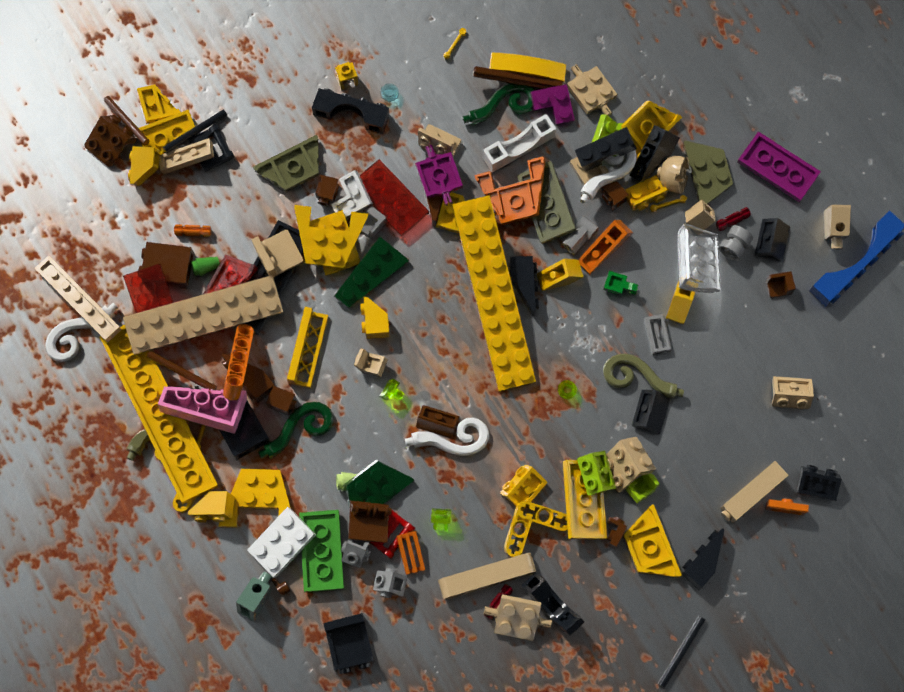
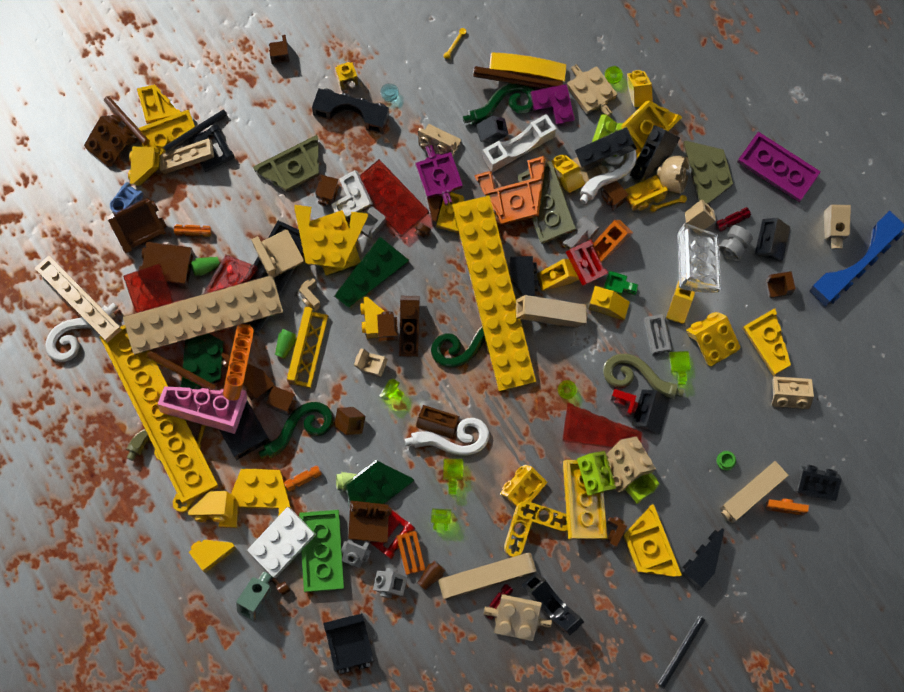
(125, 197): none -> medium blue piece
(137, 224): none -> reddish brown panel
(203, 359): none -> dark green wing
(210, 553): none -> yellow slope
(279, 51): none -> reddish brown panel
(284, 343): none -> bright green cone
(302, 478): none -> orange axle
(308, 298): none -> tan bracket
(349, 420): none -> reddish brown panel
(387, 327): none -> reddish brown window
(409, 325): none -> reddish brown slope
(422, 229): none -> reddish brown plate
(431, 575): none -> reddish brown cone
(453, 471): none -> clear neon green plate
(471, 351): none -> dark green plant
(492, 129): none -> black brick
(551, 311): none -> tan brick
(568, 173): none -> yellow slope
(586, 262): none -> red plate
(594, 430): none -> clear red wing
(608, 303): none -> yellow slope
(613, 70): none -> clear neon green plate
(622, 398): none -> red bracket
(639, 87): none -> yellow slope
(680, 364): none -> clear neon green plate
(714, 337): none -> yellow bracket
(726, 460): none -> bright green plate
(768, 341): none -> yellow wing

